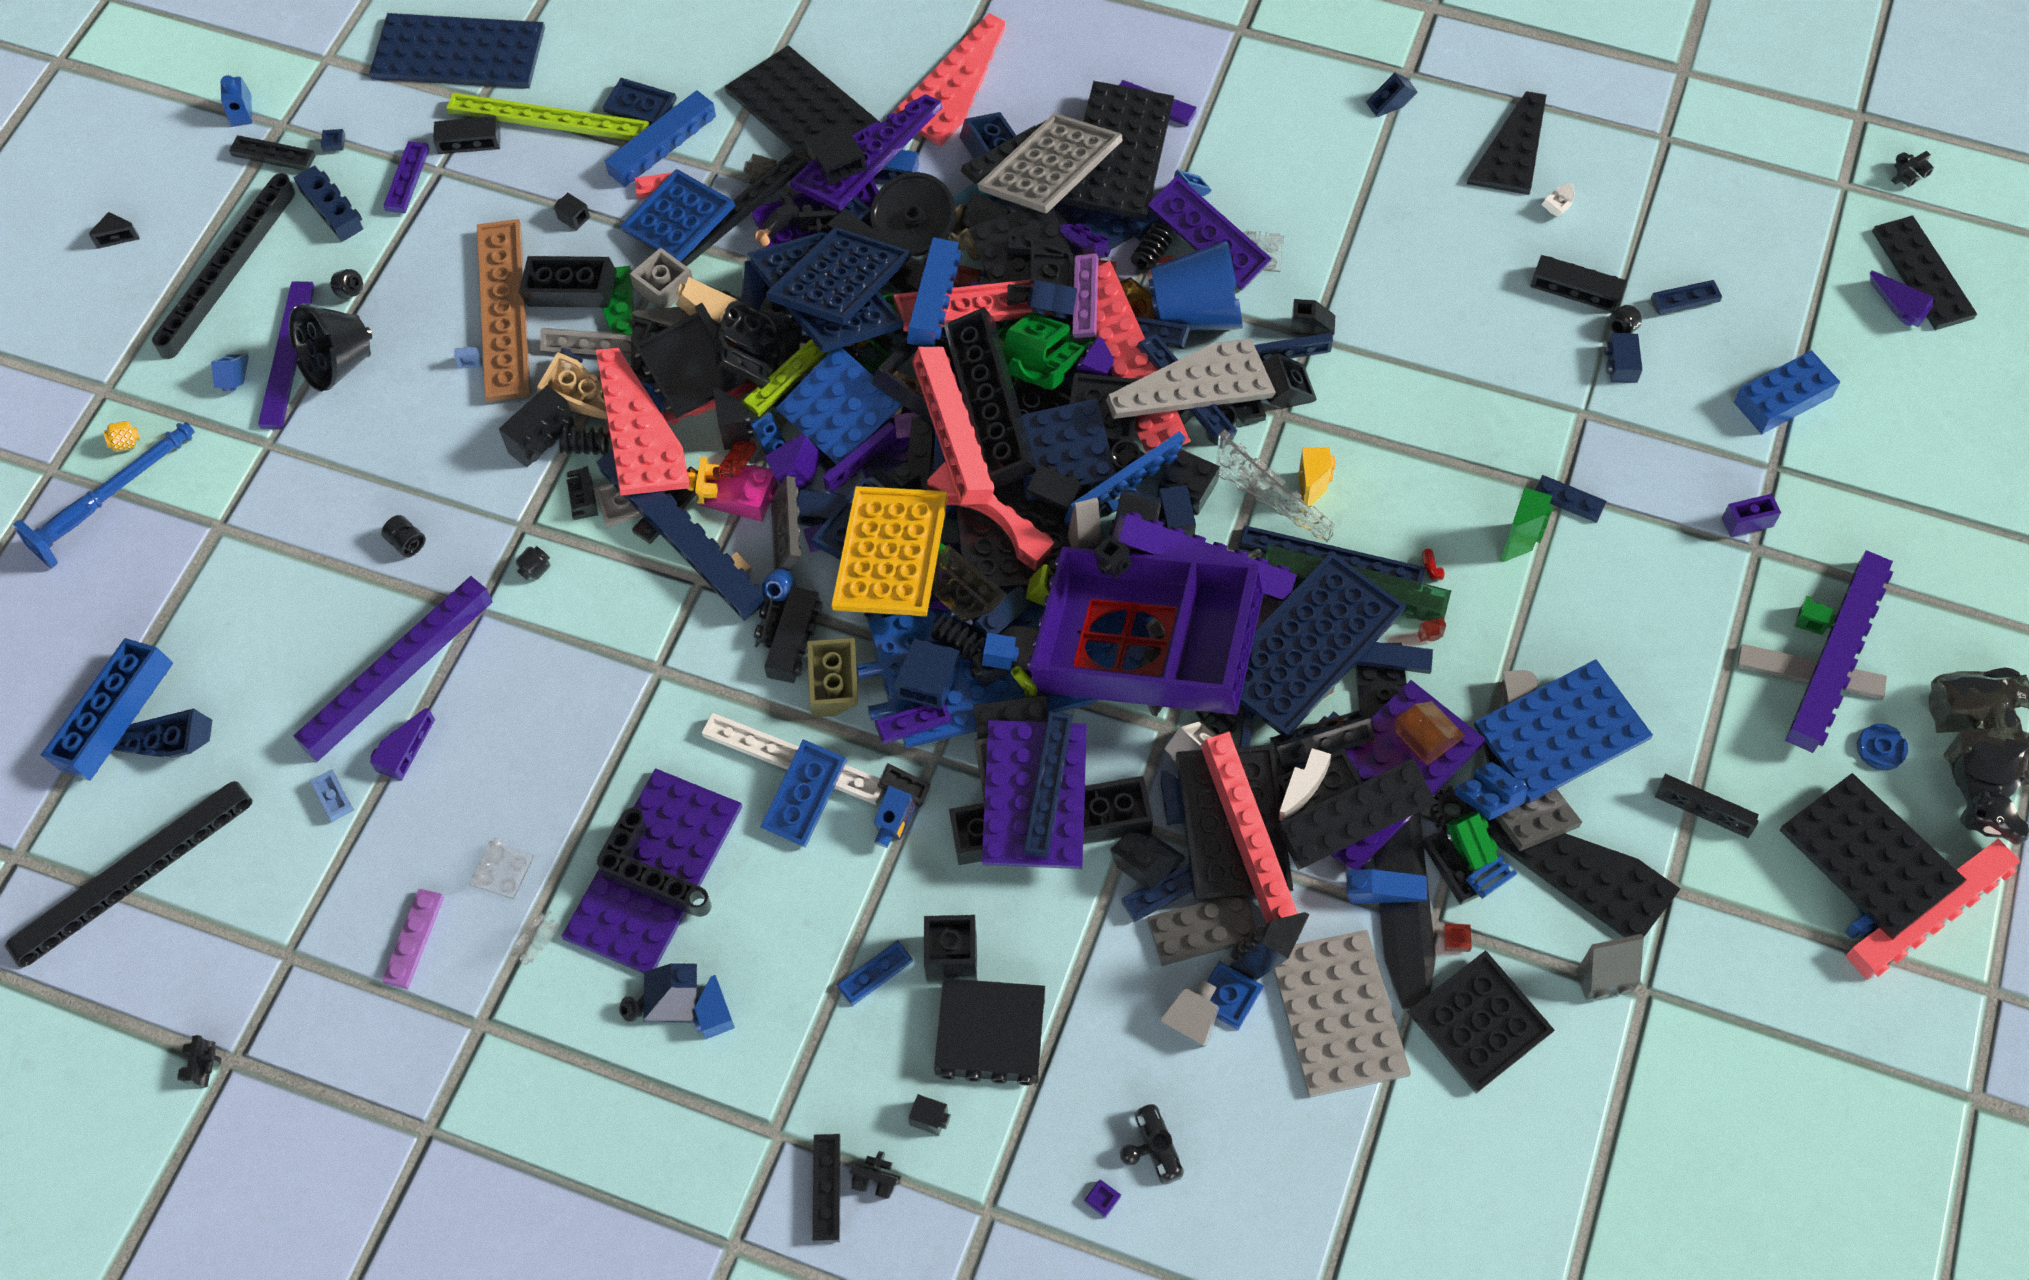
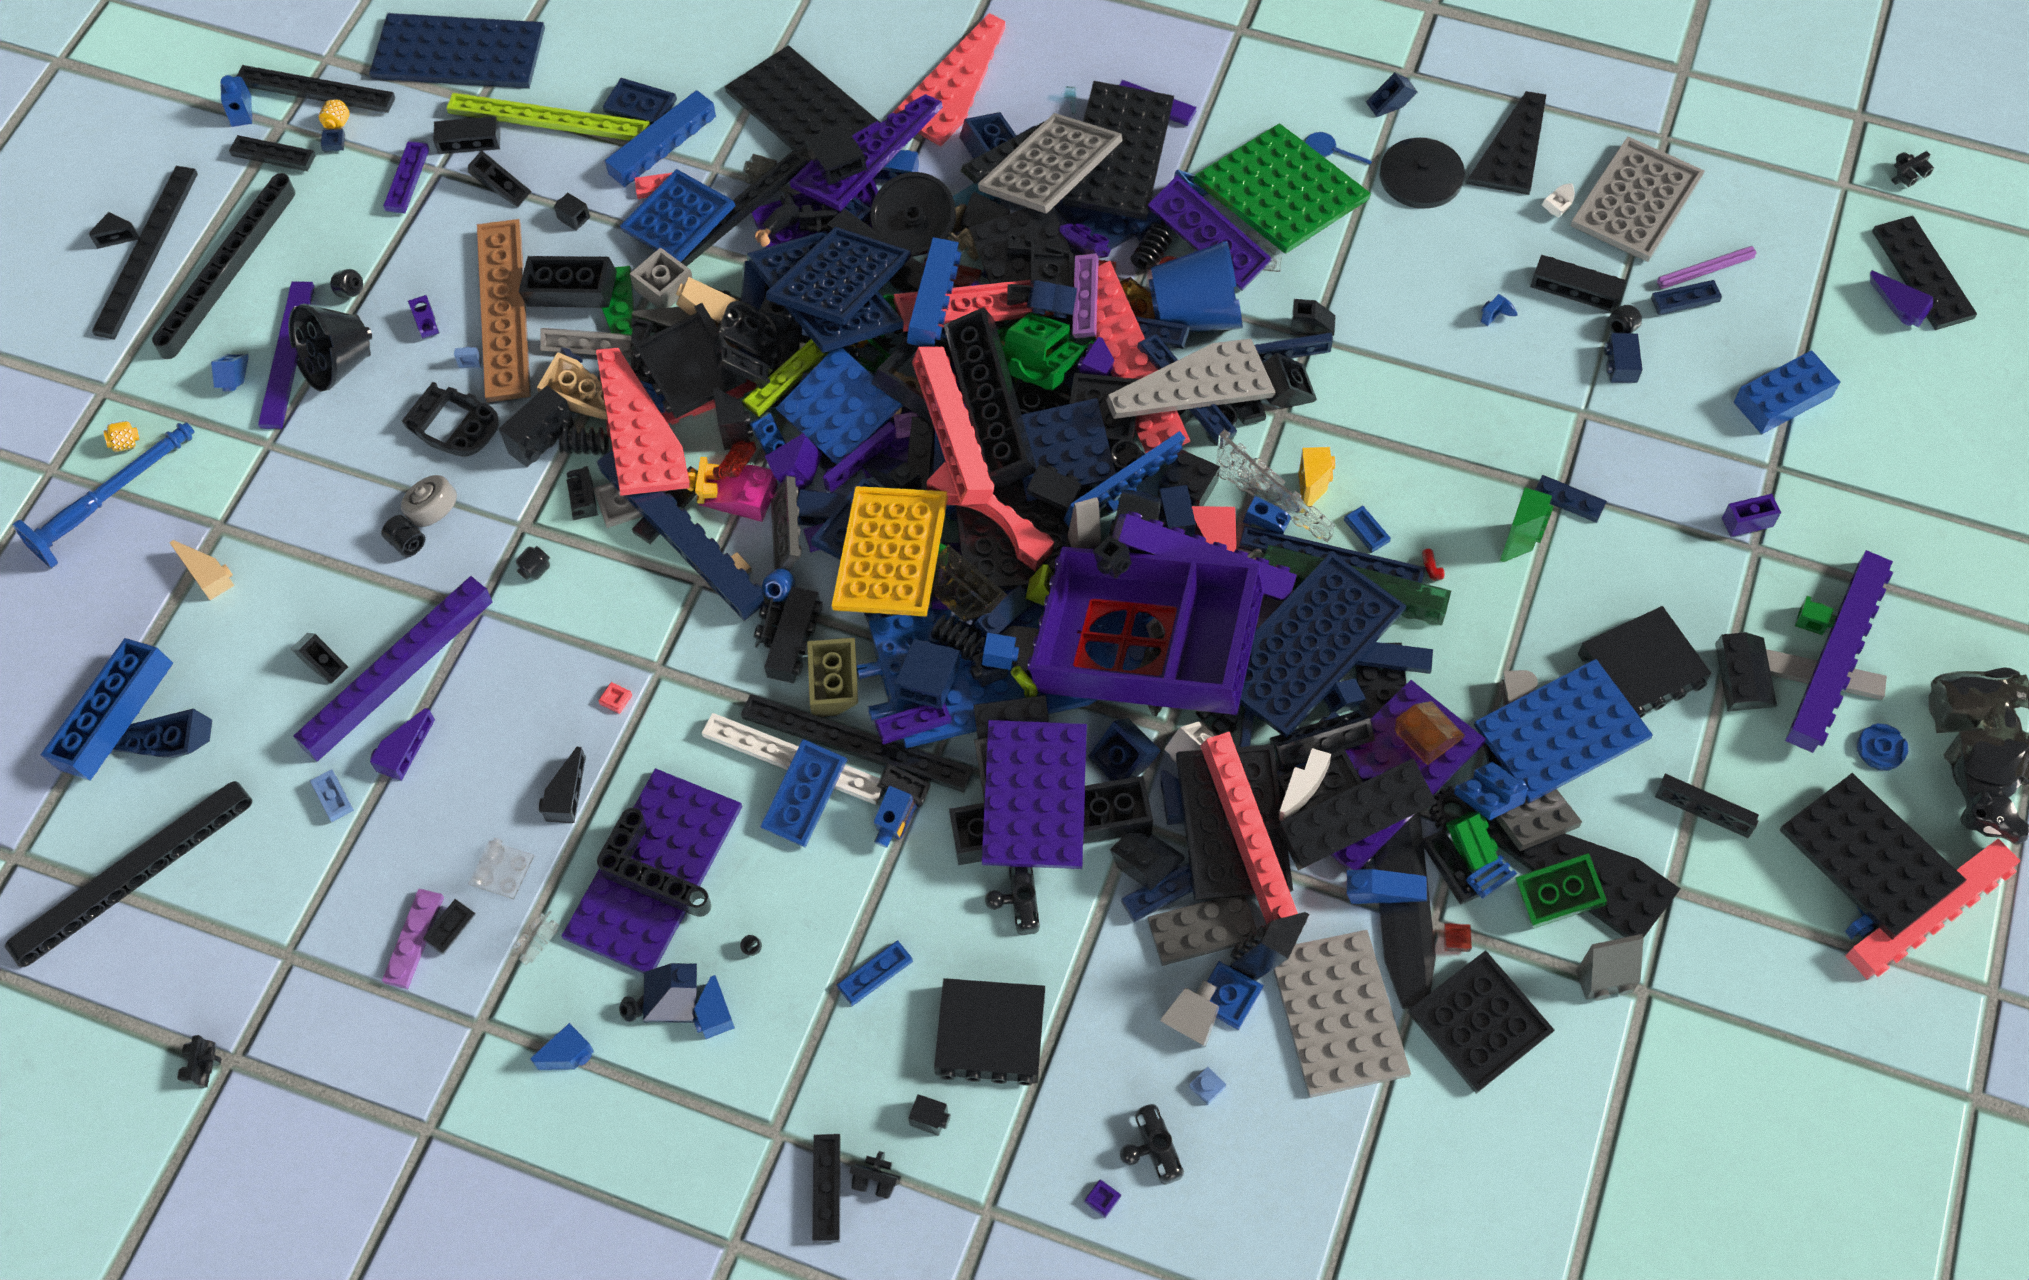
(144, 253): none -> black plate
(205, 569): none -> tan slope
(316, 88): none -> black plate
(319, 657): none -> black slope
(328, 203): dark blue brick -> none
(333, 114): none -> yellow head
(424, 316): none -> dark purple leg
(428, 501): none -> light grey wheel
(449, 926): none -> black plate
(472, 432): none -> black slope
(498, 179): none -> black slope
(563, 791): none -> black slope
(563, 1051): none -> blue slope
(615, 697): none -> coral tile
(747, 942): none -> black hinge
(856, 743): none -> black plate
(950, 947): black brick -> none
(1020, 883): none -> black piece
(1048, 784): dark blue tile -> none
(1070, 93): none -> clear light blue hand
(1123, 751): none -> dark blue slope
(1207, 1085): none -> medium blue plate
(1216, 524): none -> coral slope
(1267, 516): none -> blue leg
(1282, 188): none -> green plate
(1326, 145): none -> blue piece
(1344, 696): none -> dark blue brick
(1367, 529): none -> blue tile
(1422, 172): none -> black dish
(1432, 630): clear red plate -> none
(1495, 307): none -> blue plate
(1561, 891): none -> green brick
(1637, 198): none -> light grey plate
(1648, 661): none -> black panel
(1706, 267): none -> medium lavender axle
(1745, 672): none -> black slope

